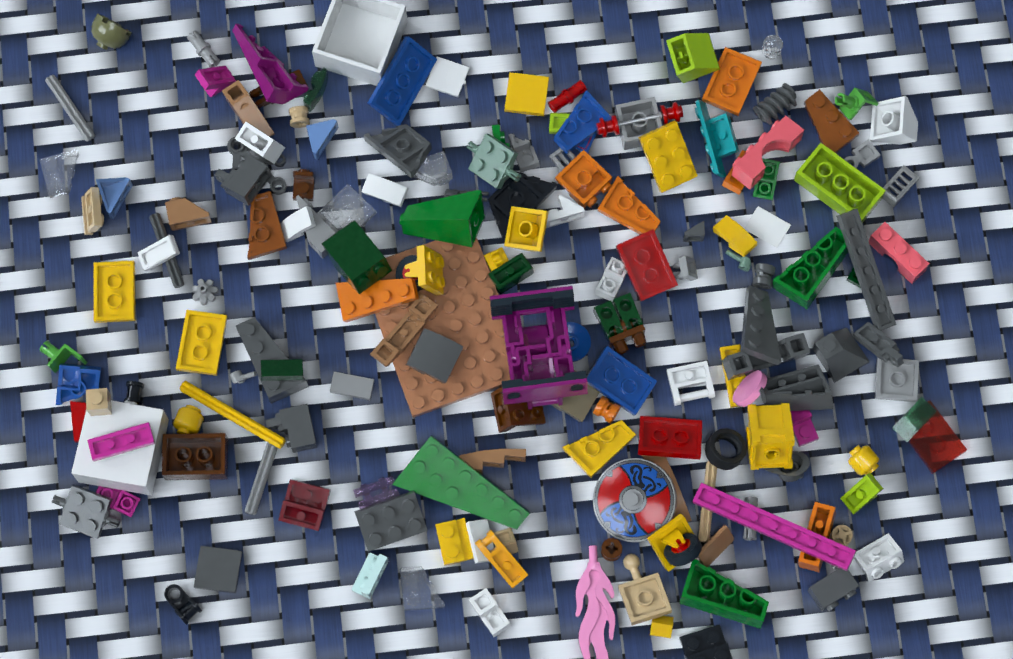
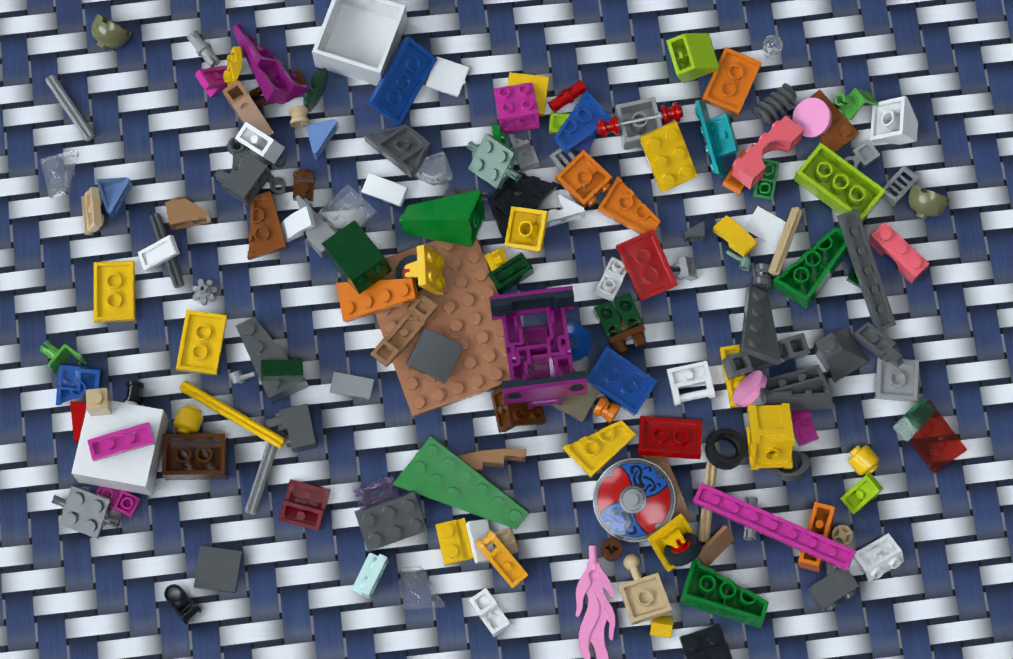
(234, 64): none -> yellow slope
(517, 108): none -> dark pink bracket
(785, 241): none -> tan axle
(813, 117): none -> bright pink tile
(927, 202): none -> olive cylinder

